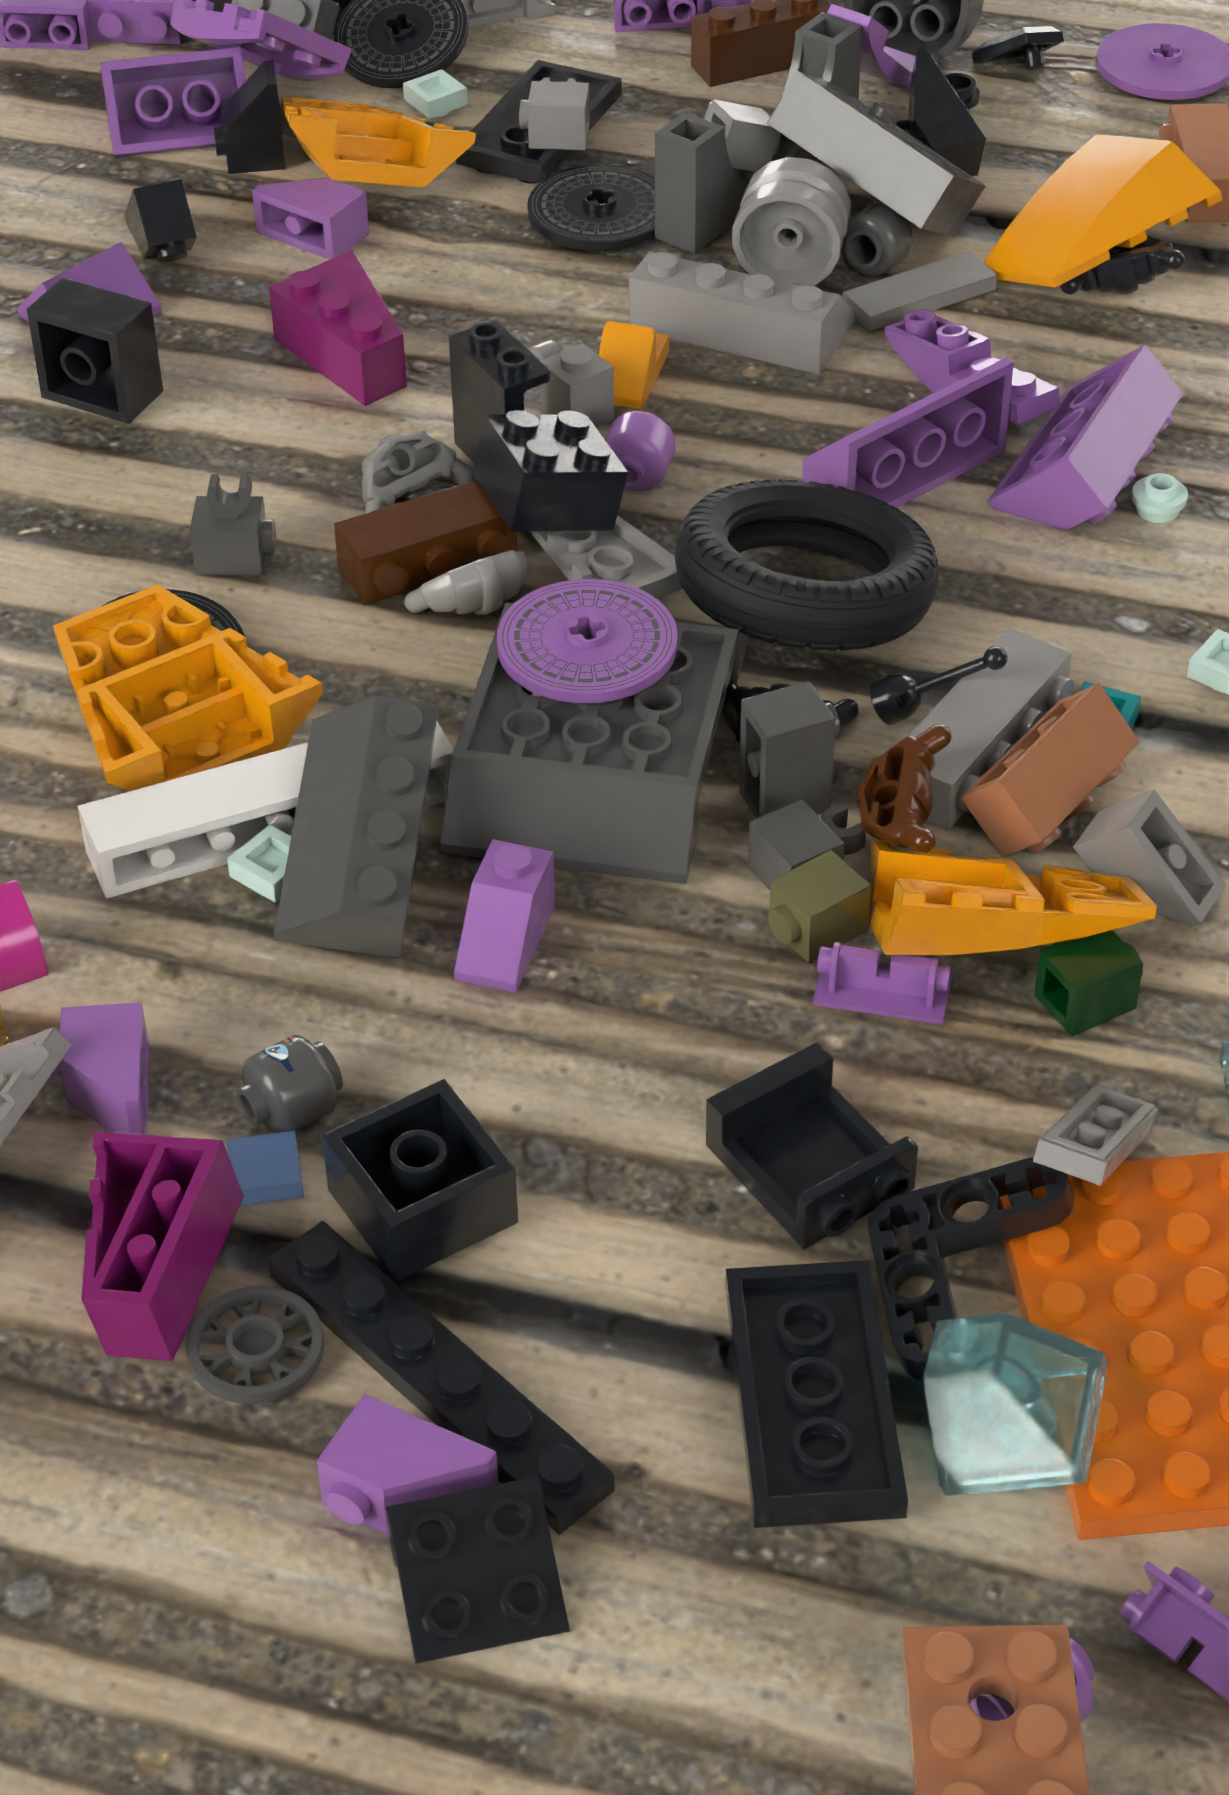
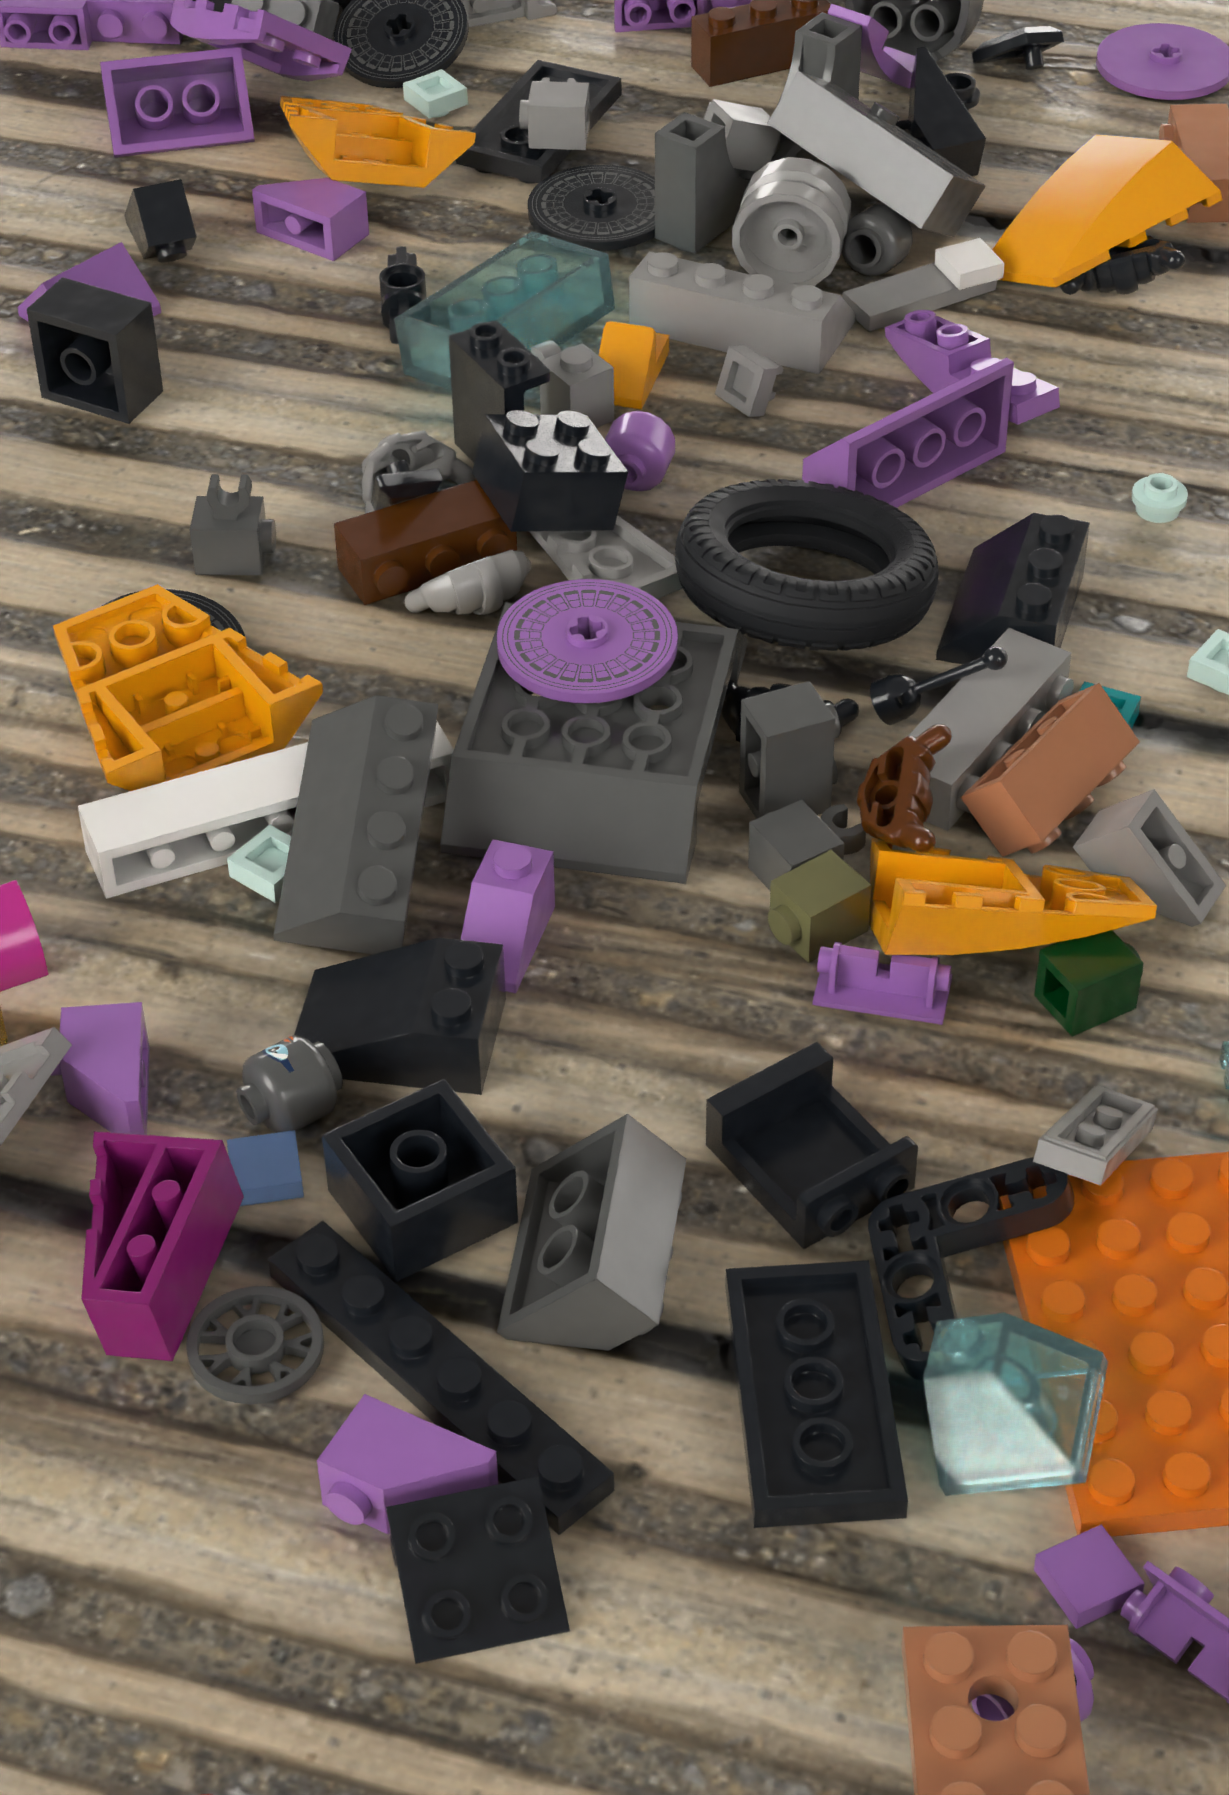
(252, 125): black slope -> none
(341, 328): magenta wedge -> none
(400, 287): none -> black axle
(403, 484): none -> black piece
(411, 1014): none -> black slope
(532, 288): none -> clear light blue brick
(595, 1241): none -> dark grey slope
(747, 380): none -> light grey tile
(969, 263): none -> white tile
(1017, 582): none -> black slope
(1087, 1576): none -> medium lavender tile
(1090, 444): medium lavender slope -> none

